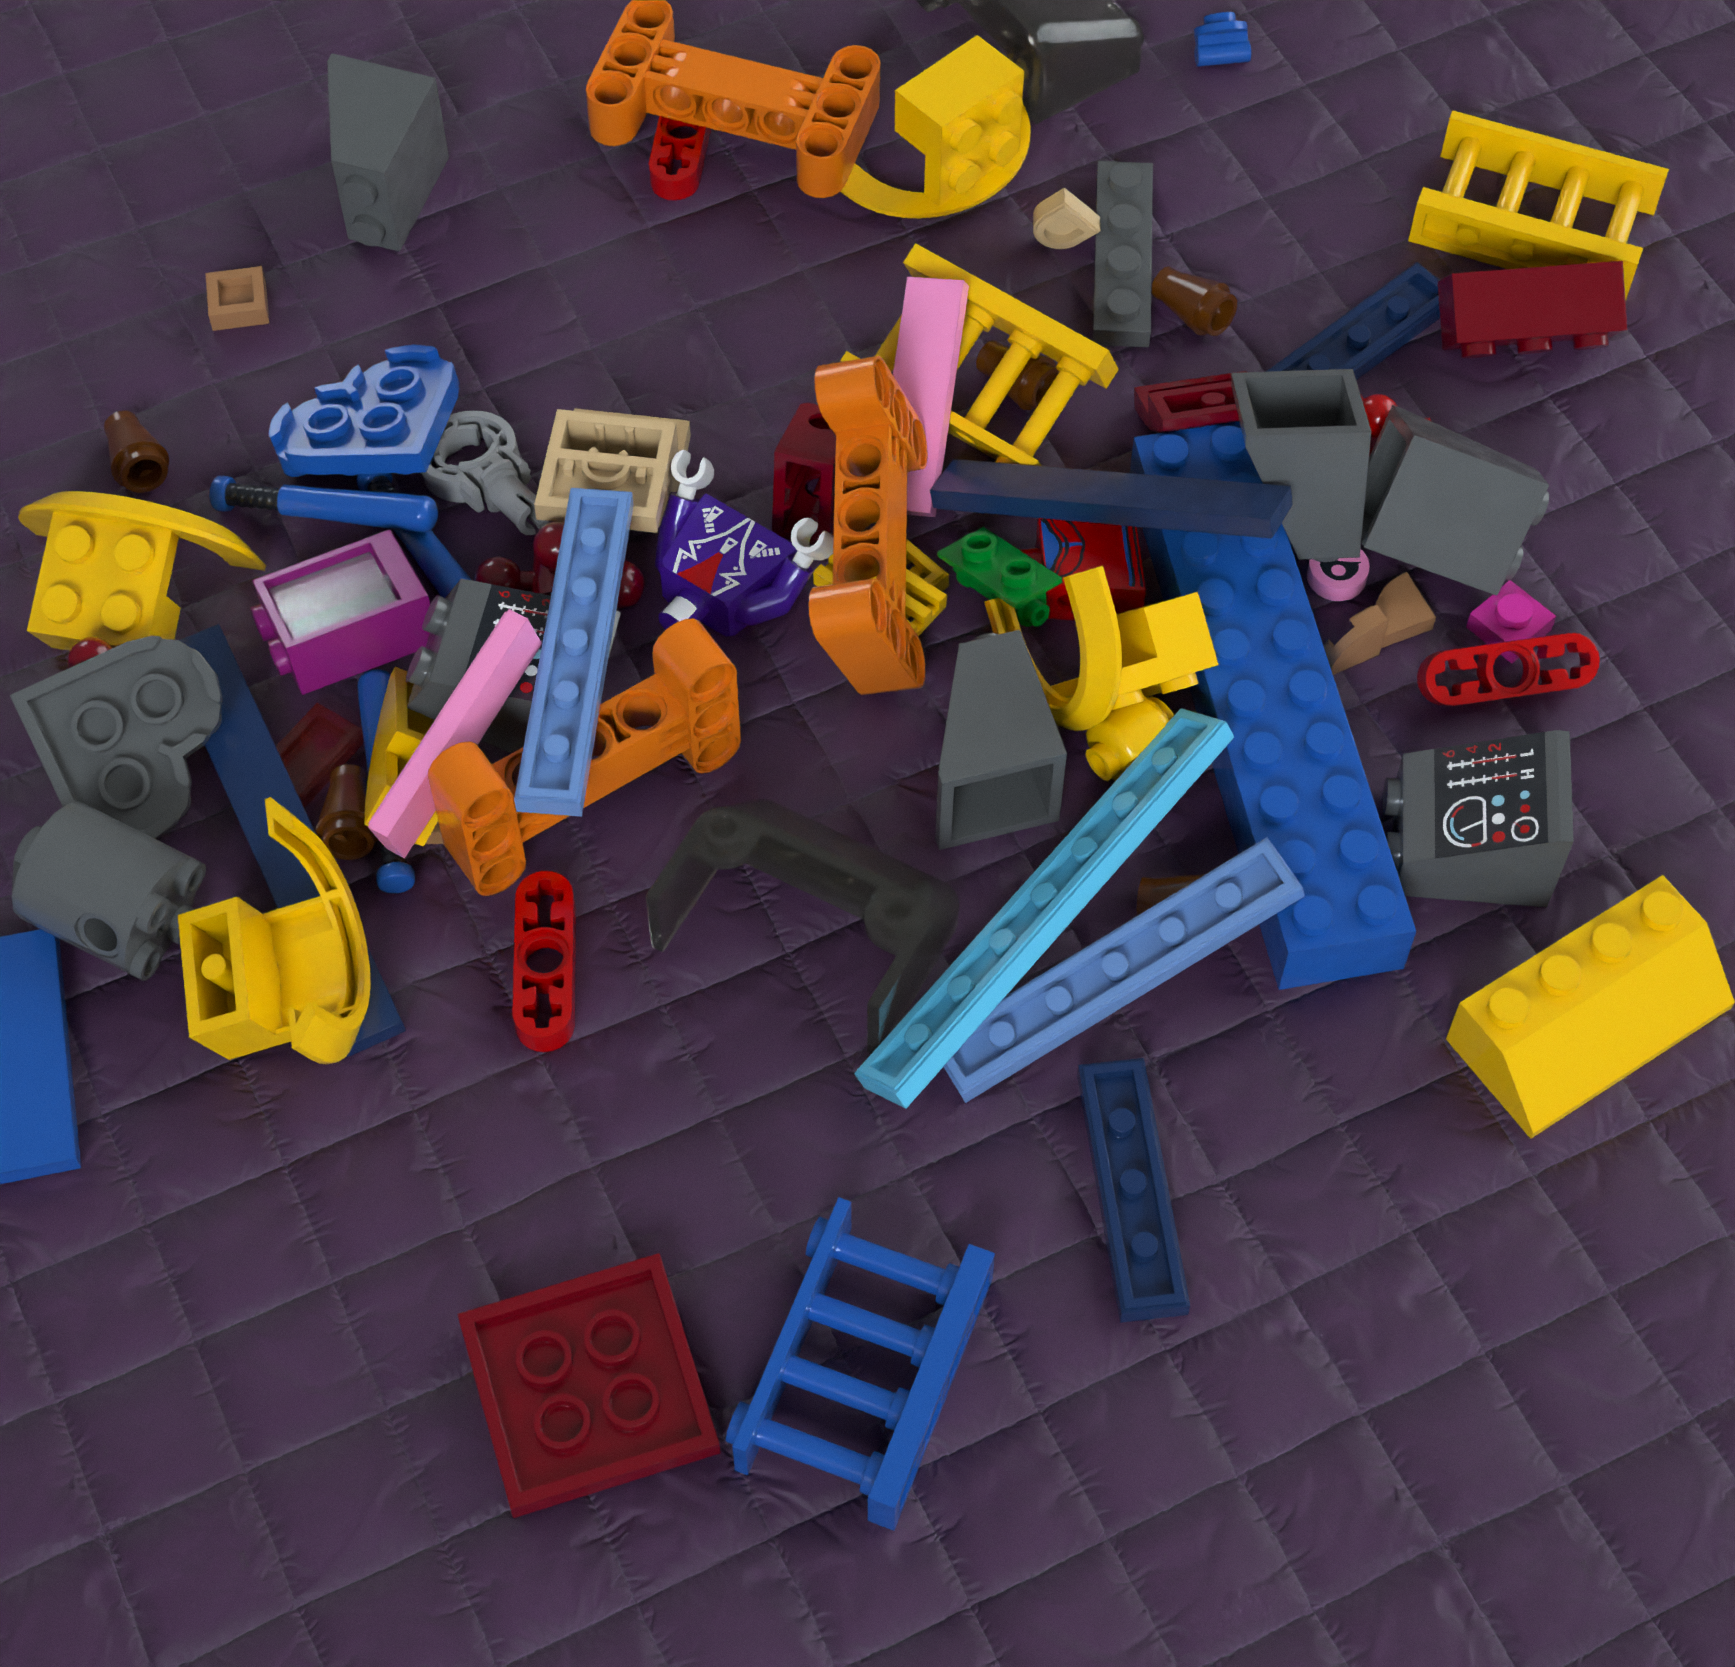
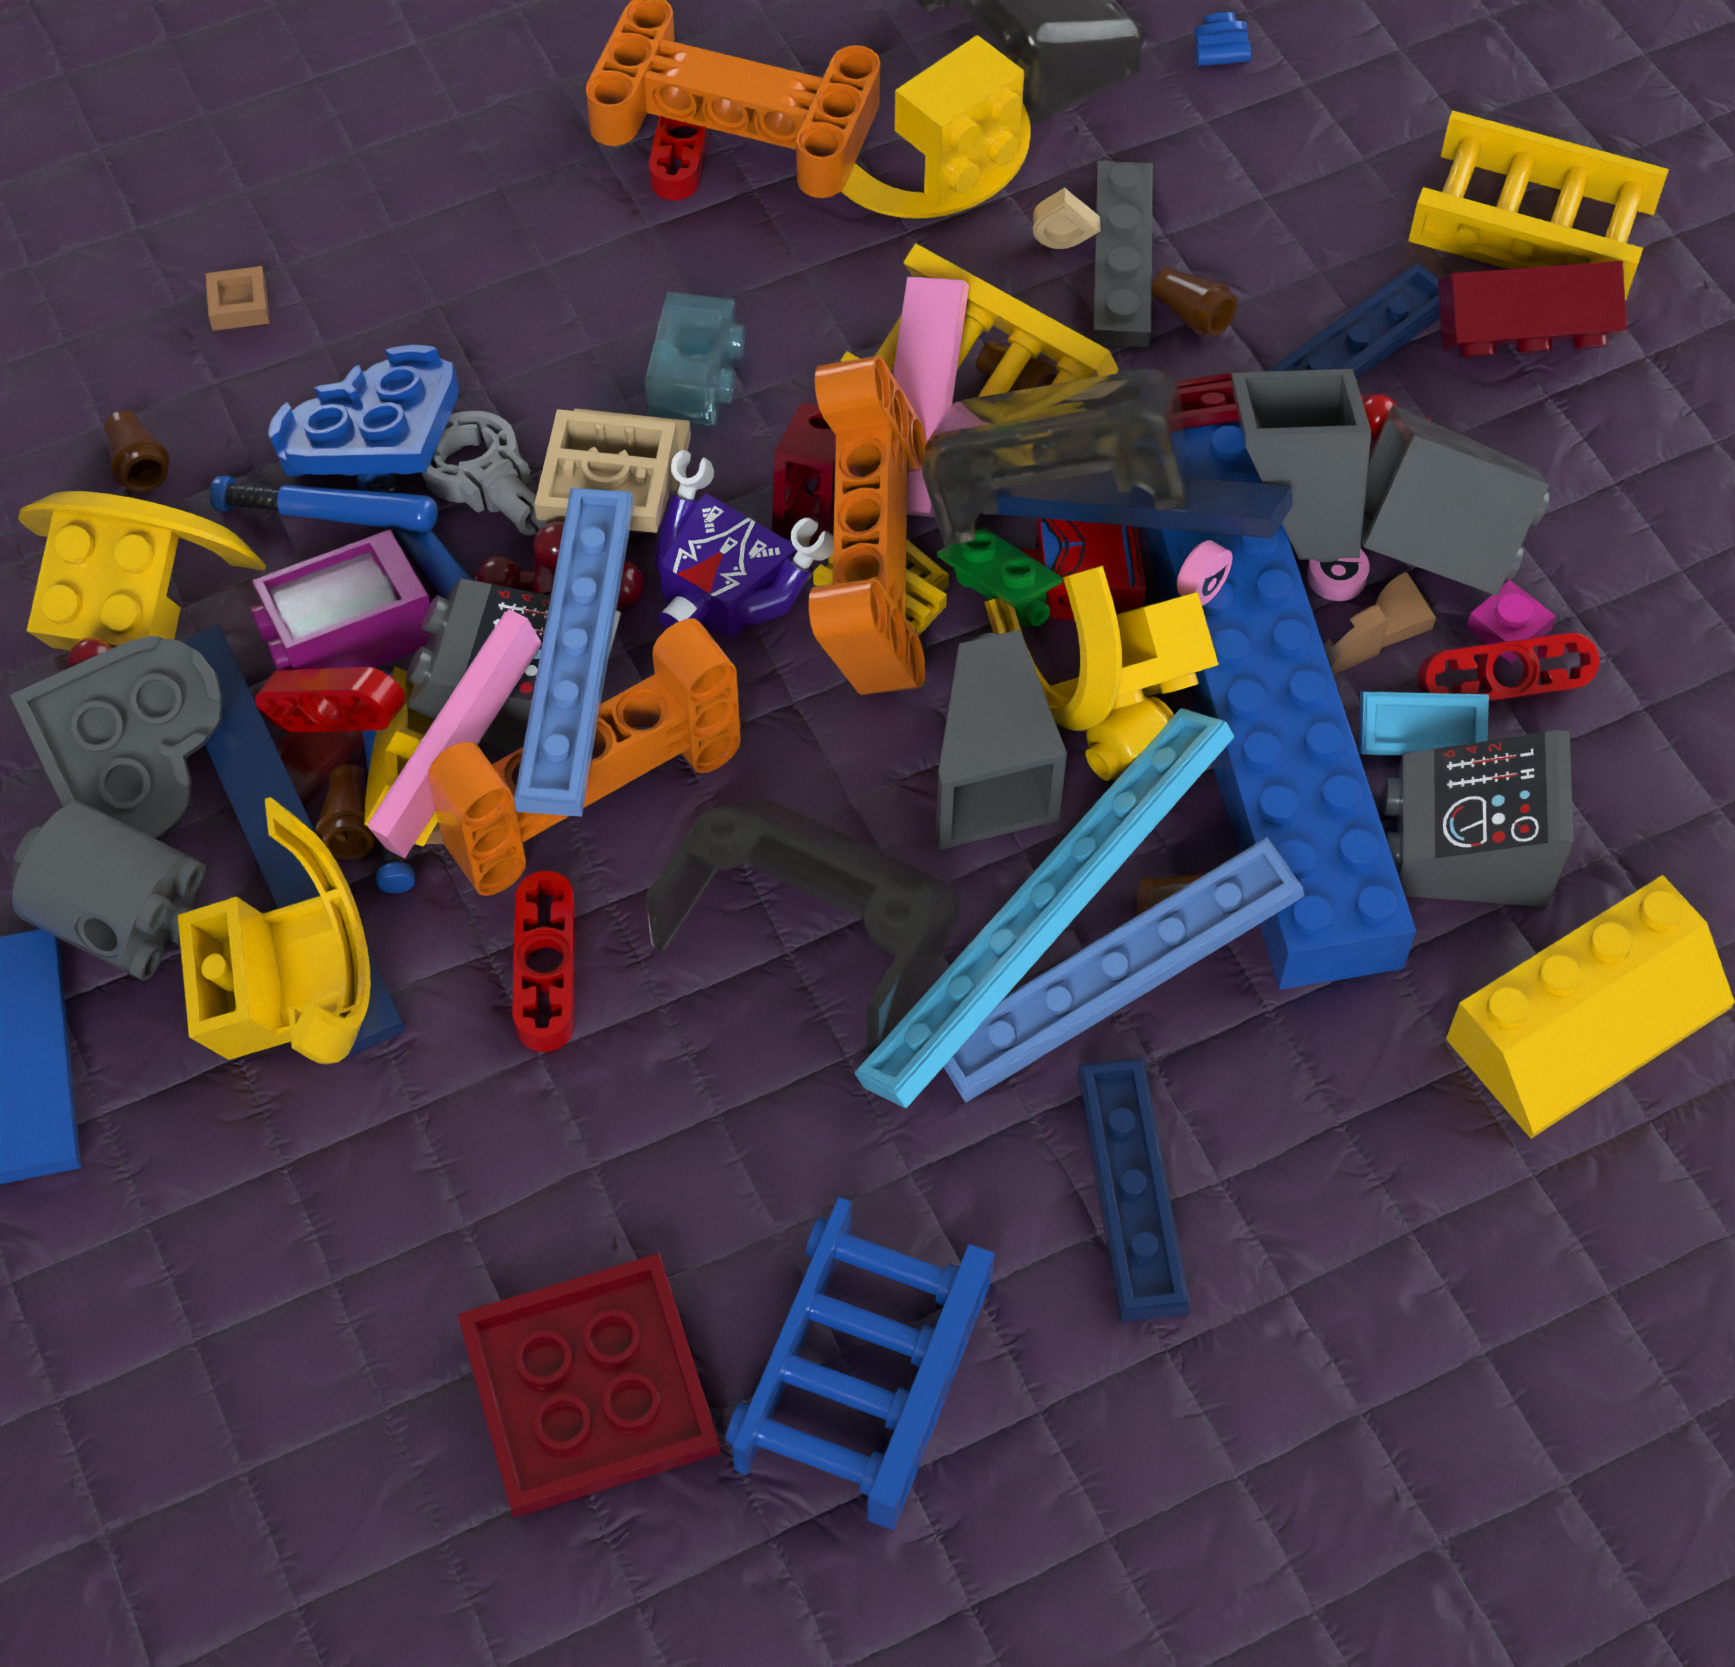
(330, 699): none -> red beam
(383, 147): dark grey slope -> none
(693, 358): none -> clear light blue brick
(1056, 432): none -> clear smoke windscreen
(1205, 571): none -> bright pink tile
(1420, 721): none -> medium azure tile

